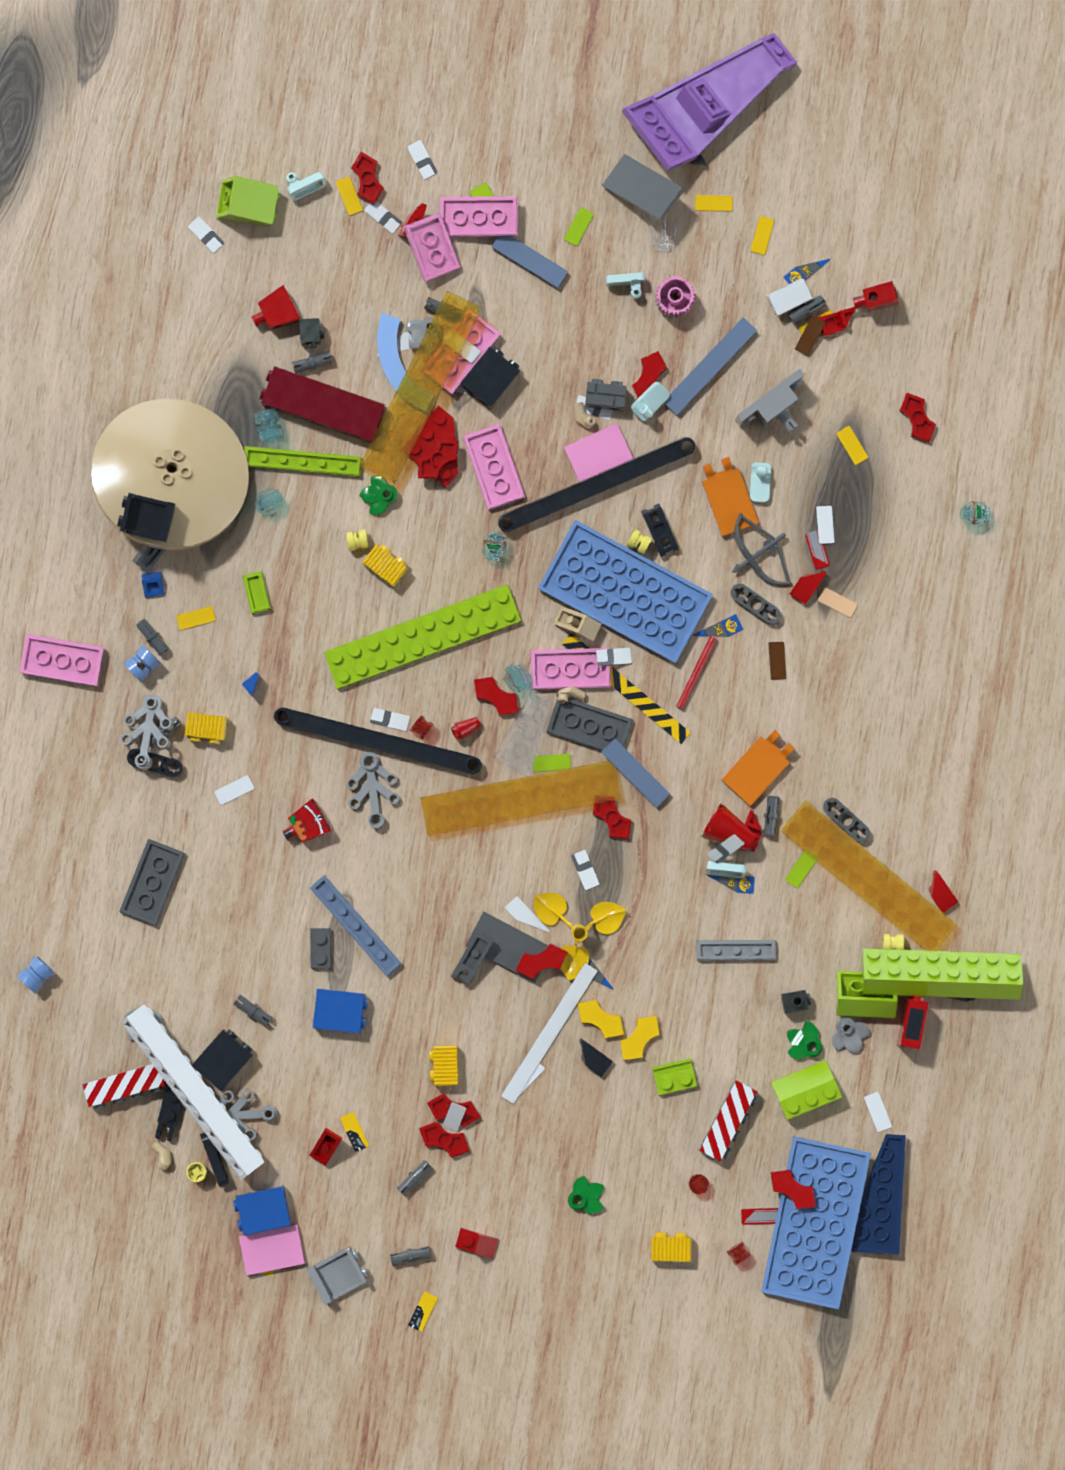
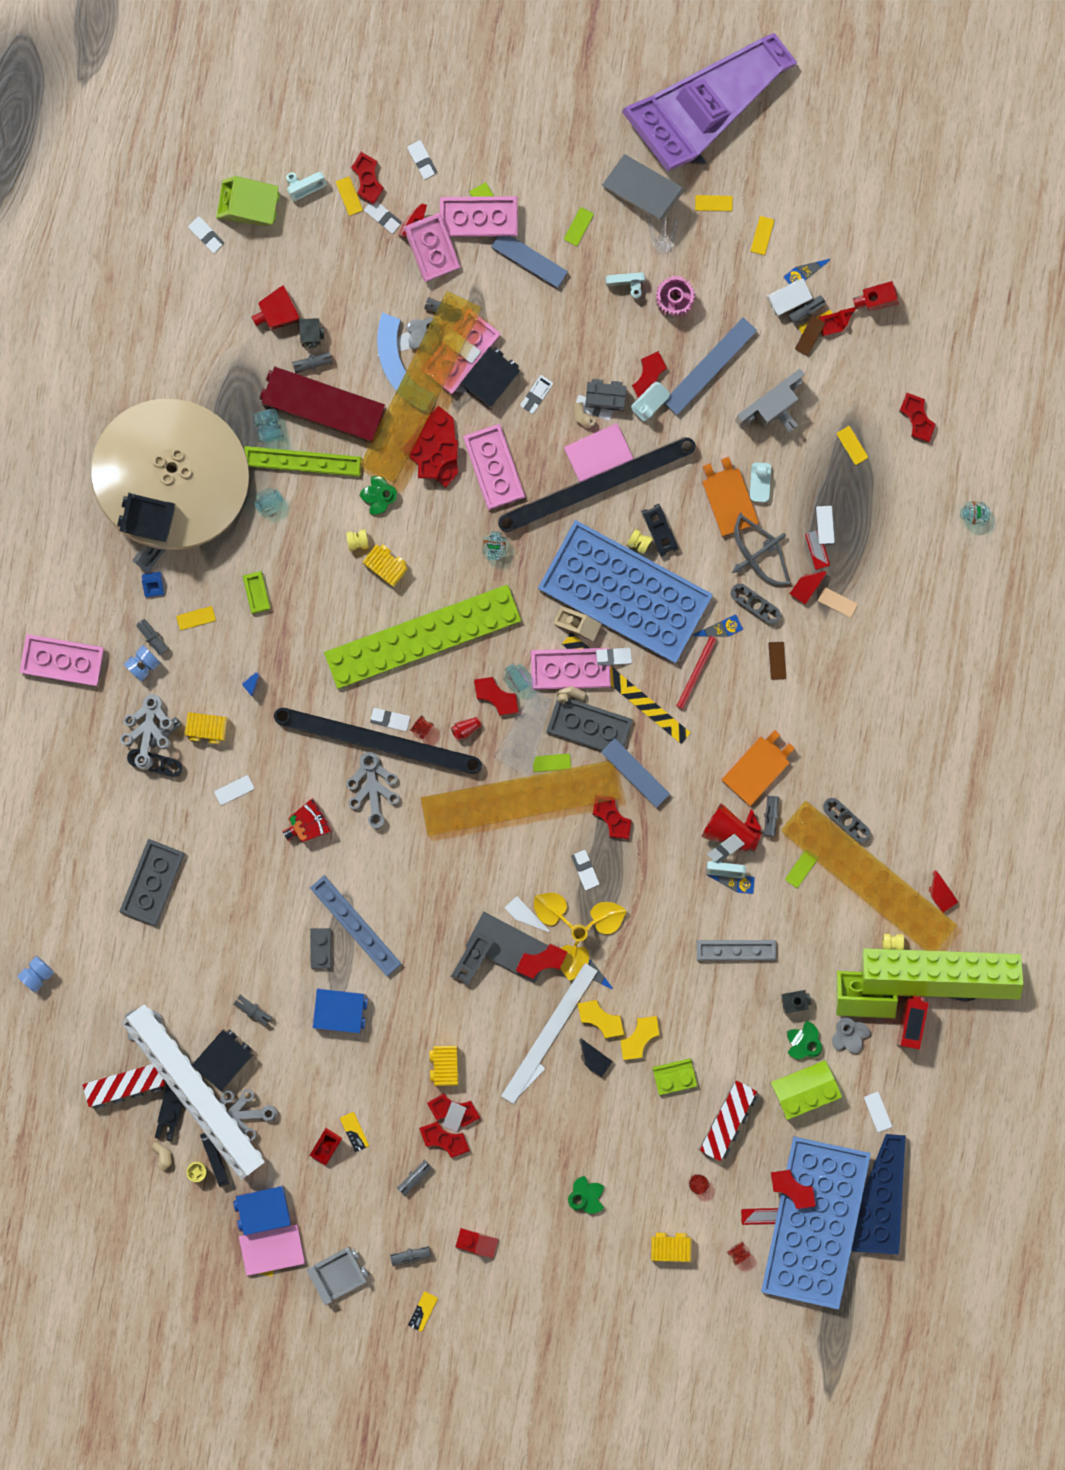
(536, 394): none -> white sticker

